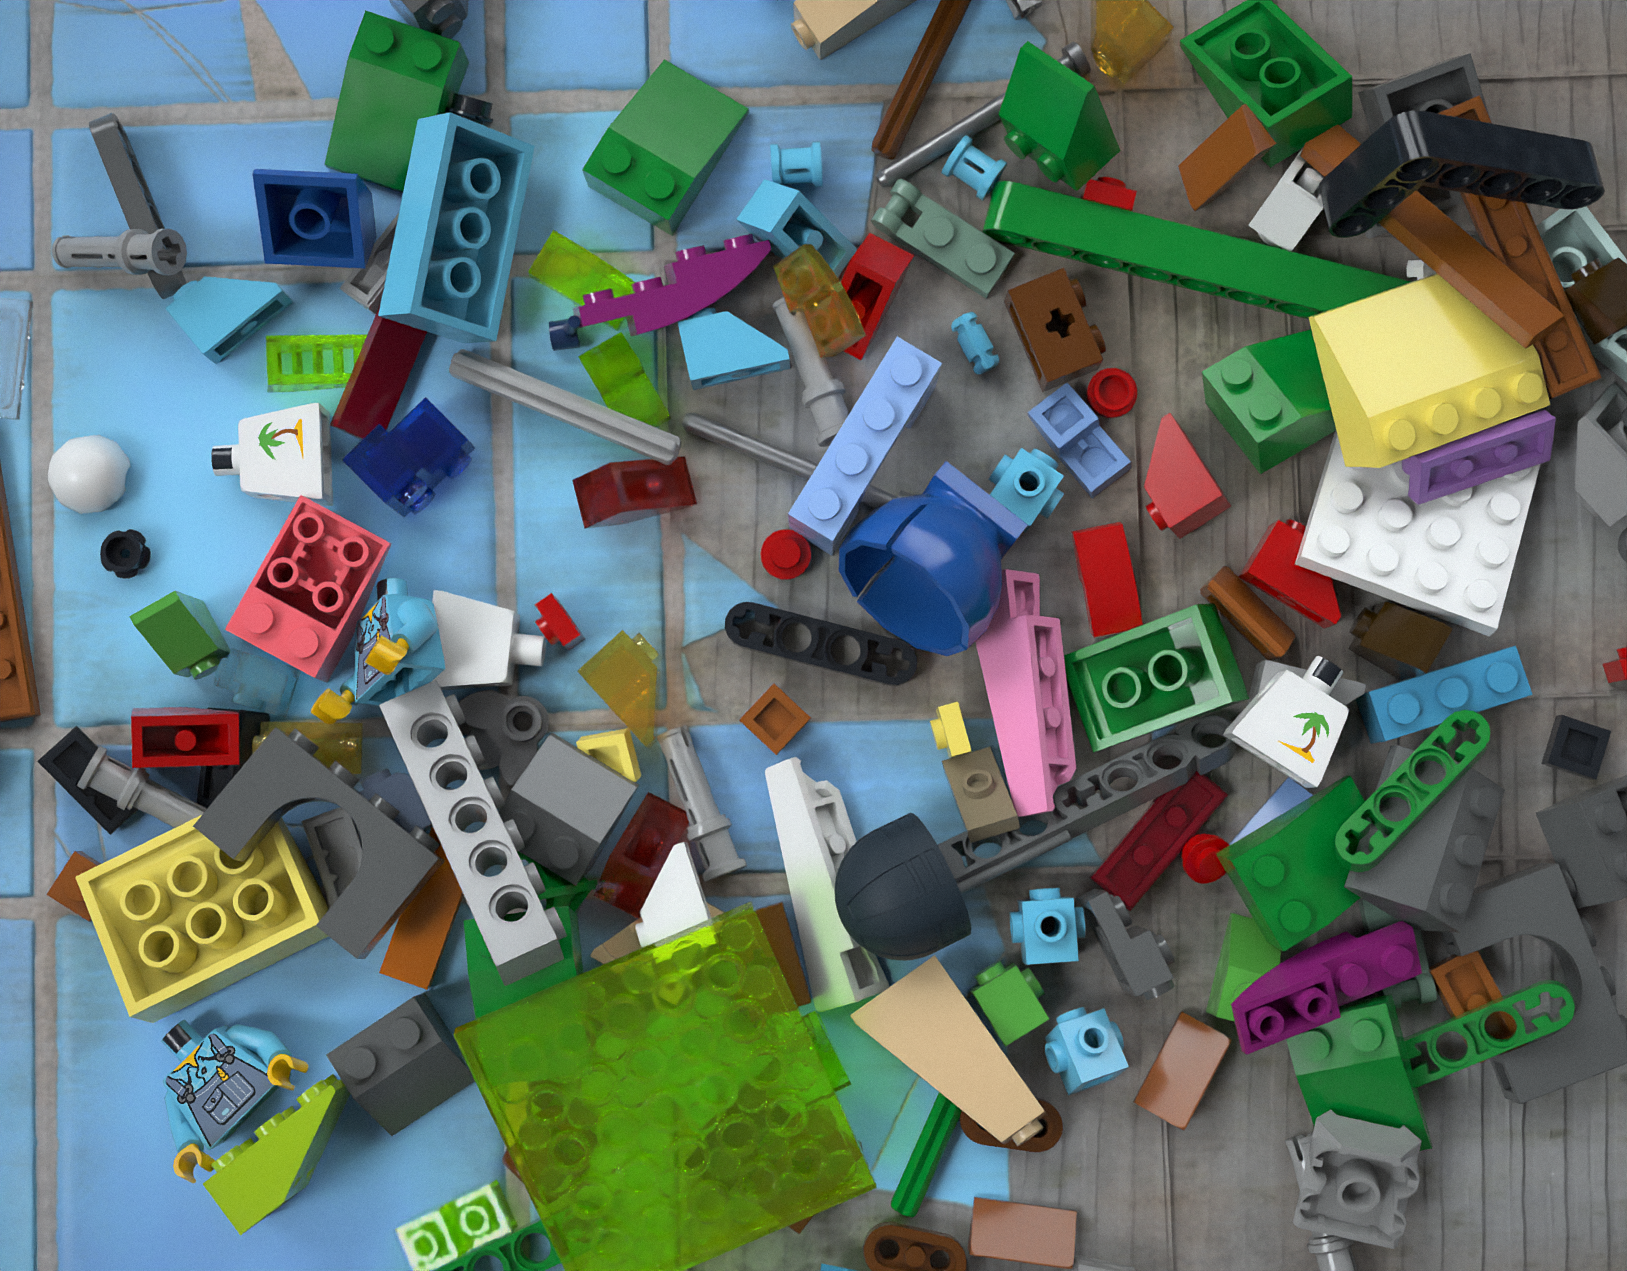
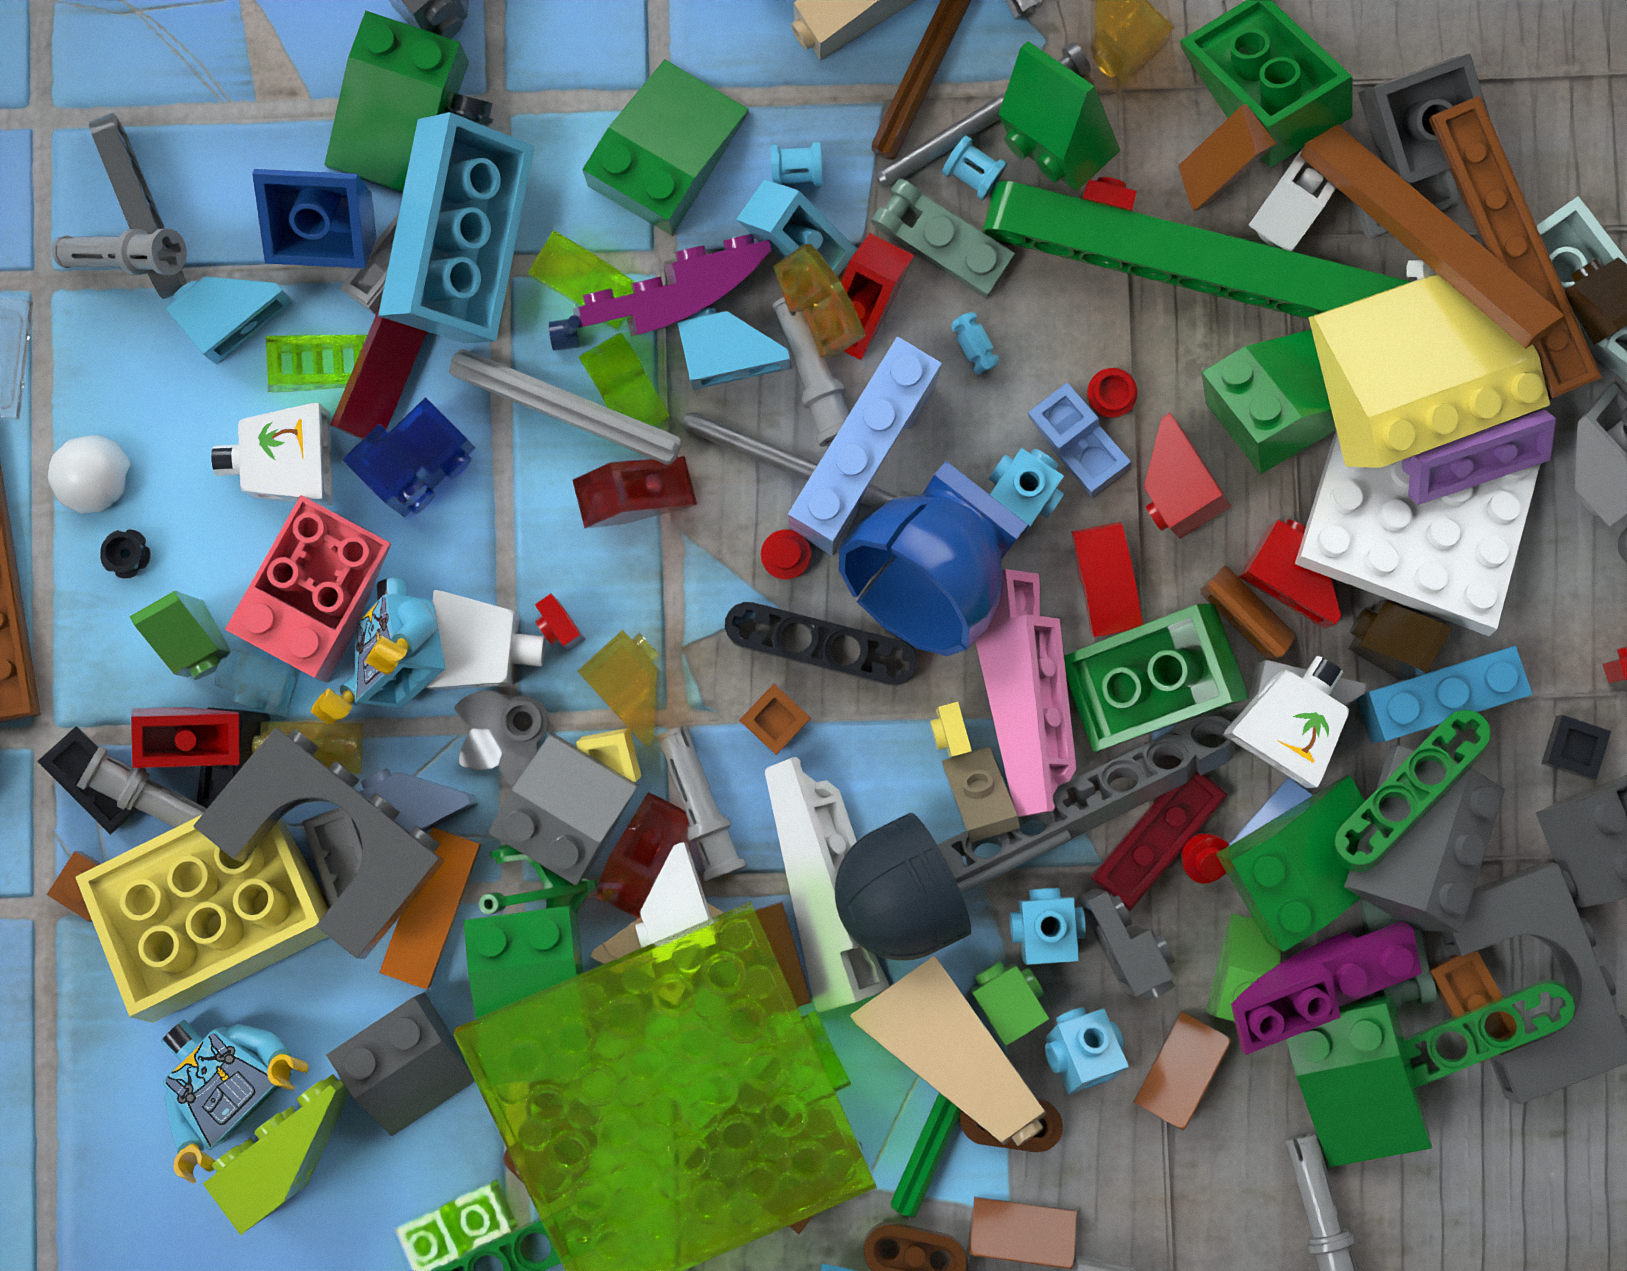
(515, 946): light grey brick -> none
(1032, 310): reddish brown brick -> none
(1358, 1180): light grey slope -> none
(1458, 157): black beam -> none

